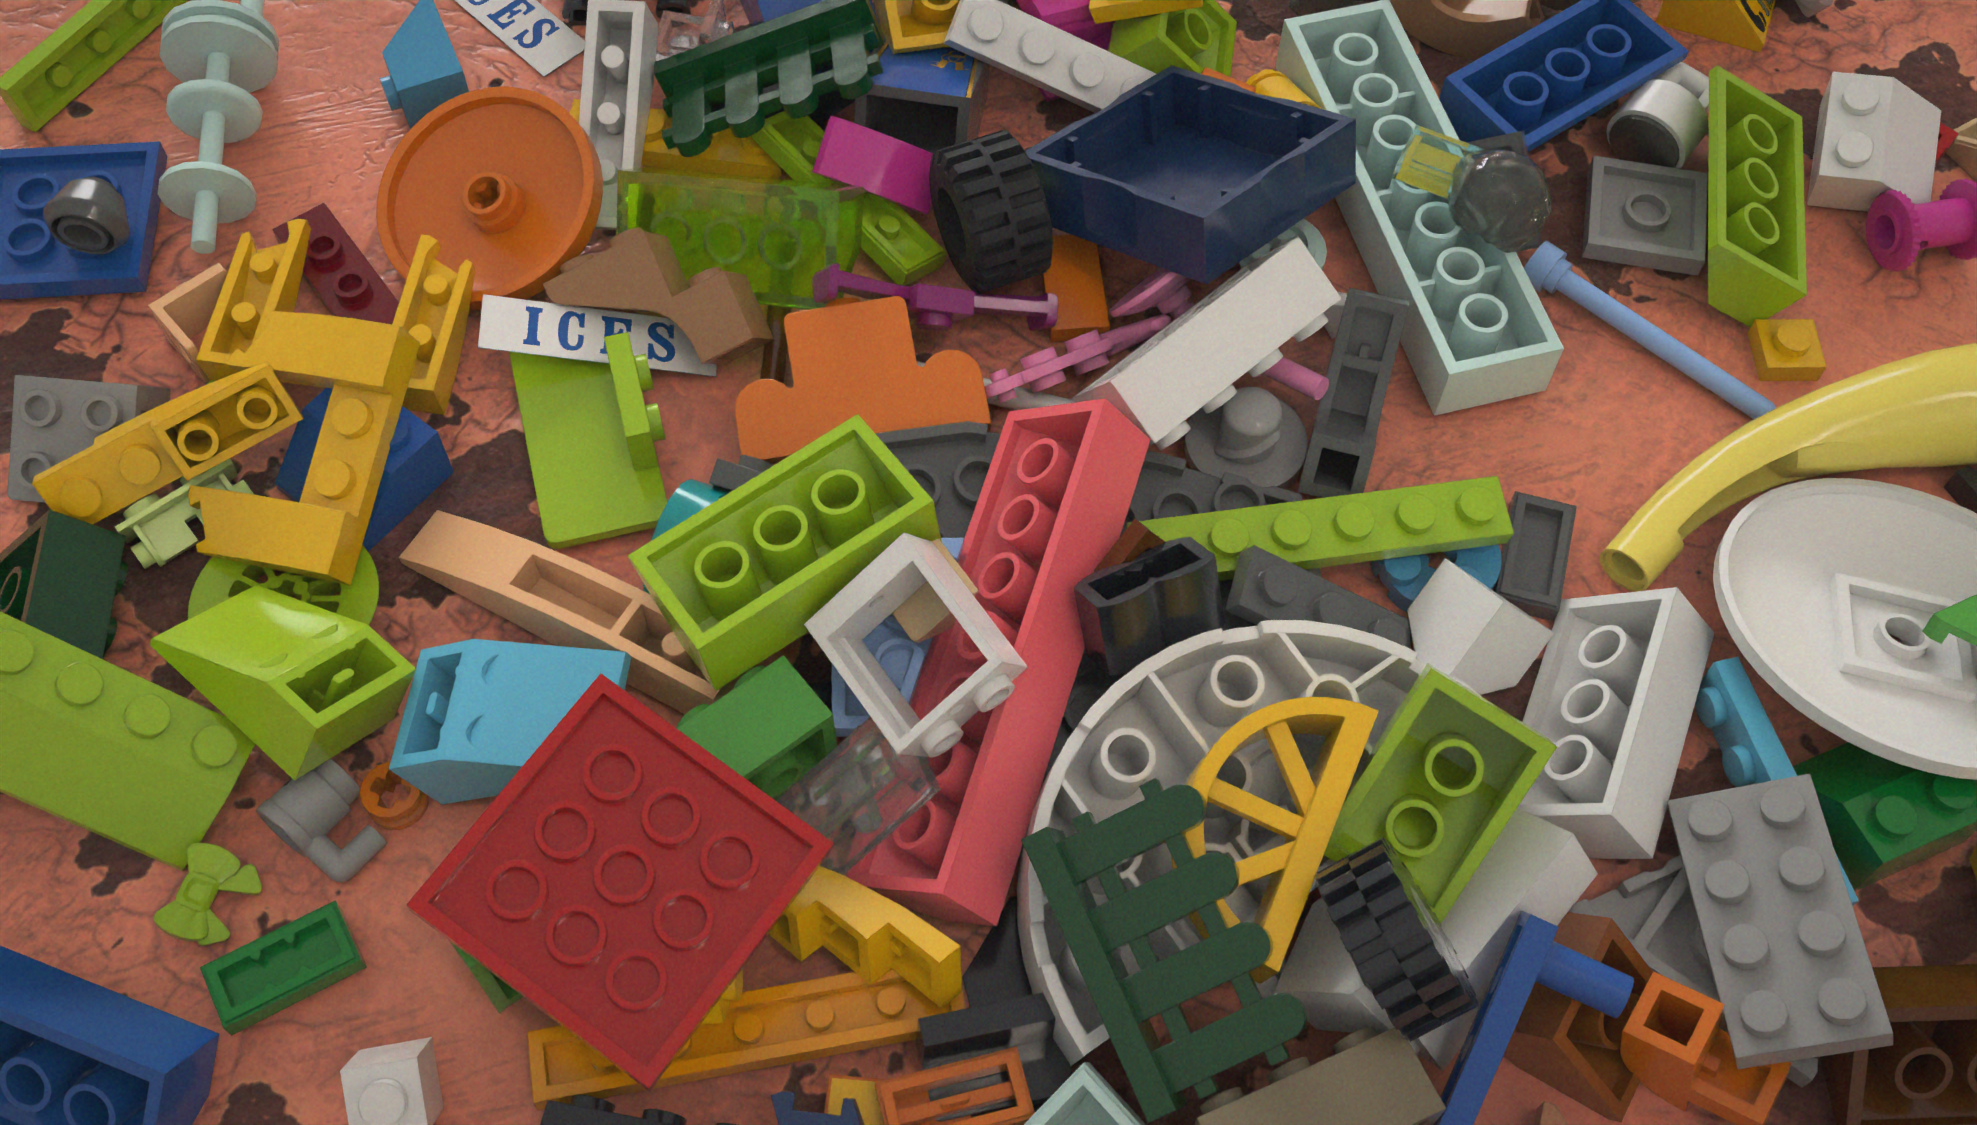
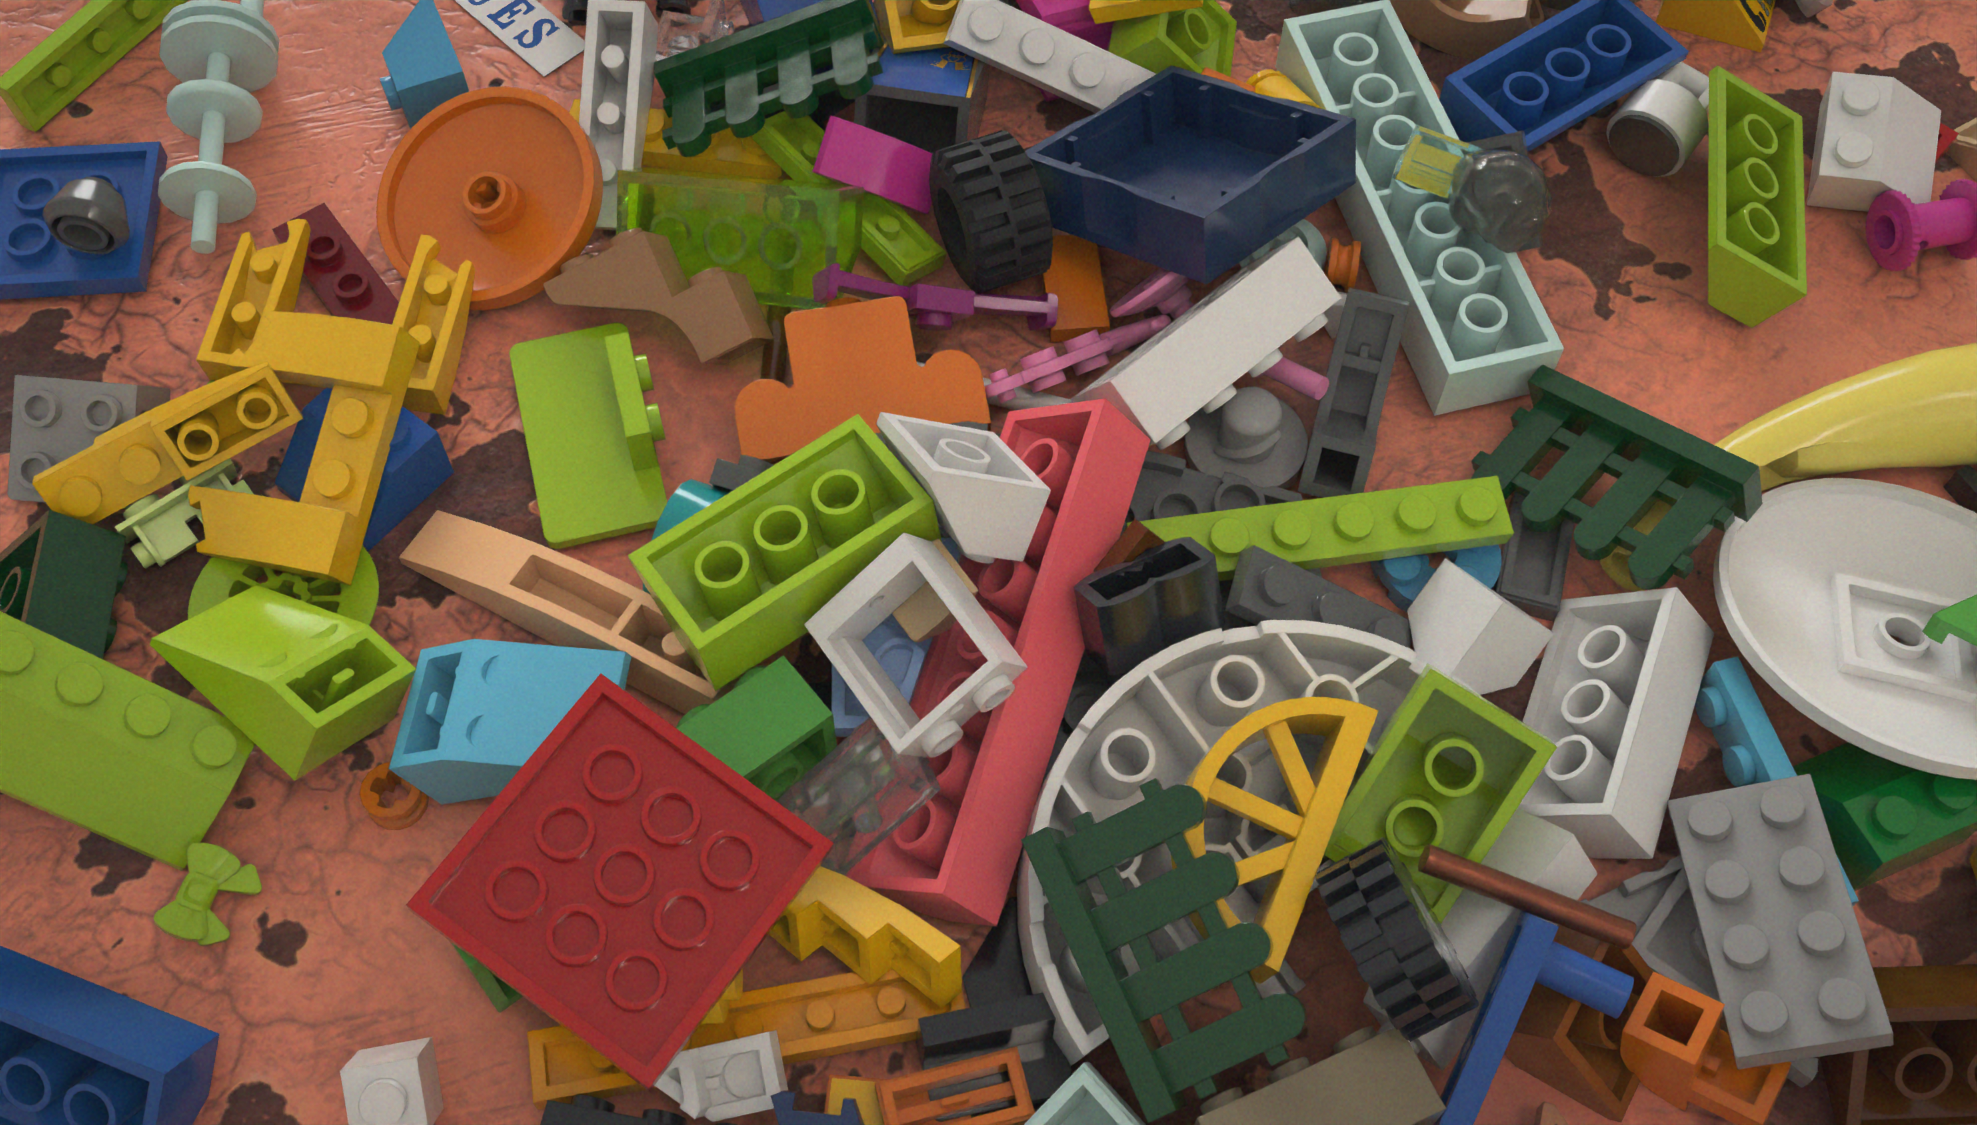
(188, 312): light nougat bracket -> none
(282, 968): green plate -> none
(309, 809): light grey piece -> none
(580, 333): white sticker -> none
(727, 1077): none -> white slope
(976, 482): none -> white slope
(1327, 979): white slope -> none
(1342, 263): none -> orange bush
(1527, 896): none -> copper bar
(1551, 272): light blue piece -> none
(1645, 215): light grey plate -> none
(1647, 459): none -> dark green fence
(1786, 350): yellow plate -> none

